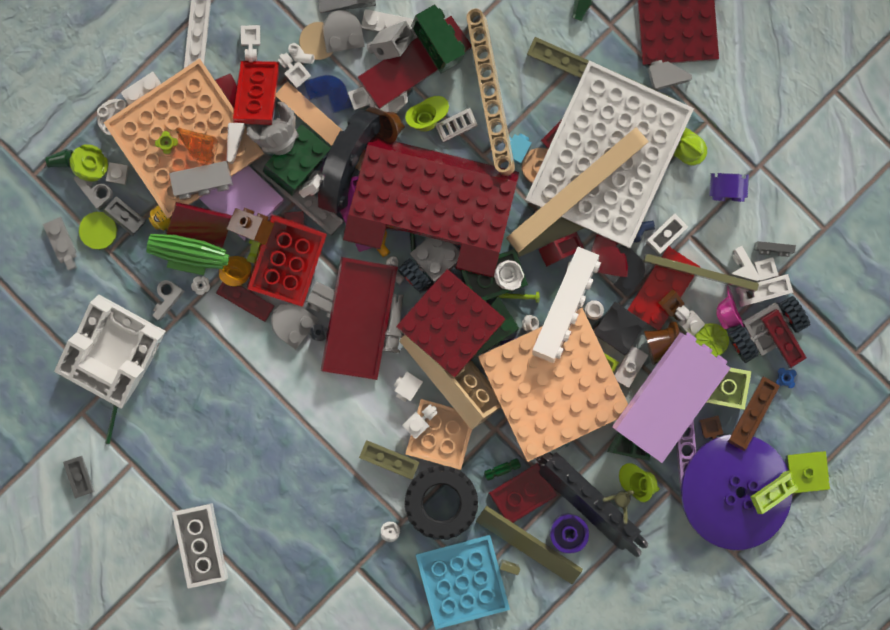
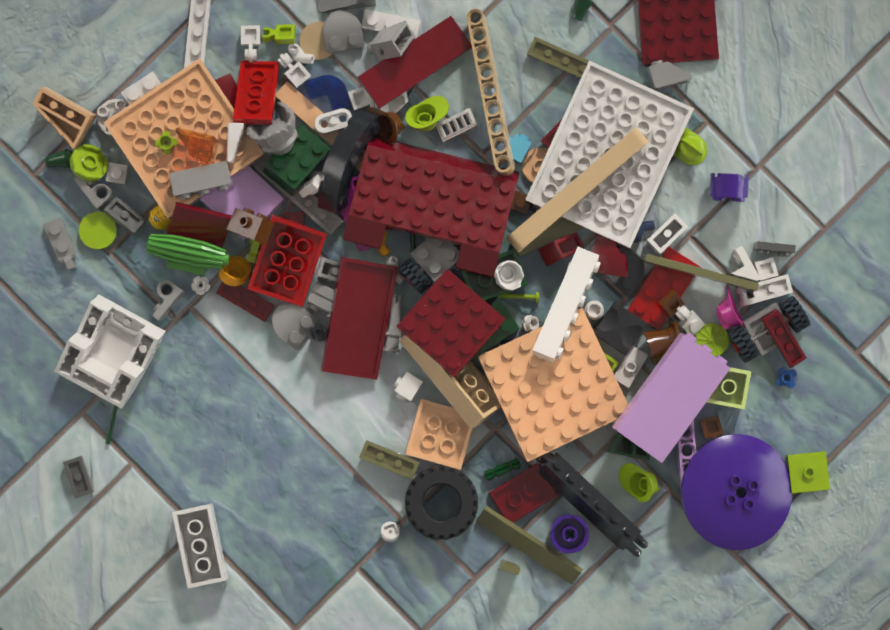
(65, 115): none -> light nougat wedge
(282, 34): none -> lime plate
(327, 269): none -> light grey slope
(332, 119): none -> white plate
(416, 424): white plate -> none
(438, 38): dark green brick -> none
(462, 582): medium azure plate -> none
(519, 203): none -> reddish brown plate
(622, 500): olive plant -> none
(753, 413): reddish brown plate -> none
(774, 492): lime plate -> none

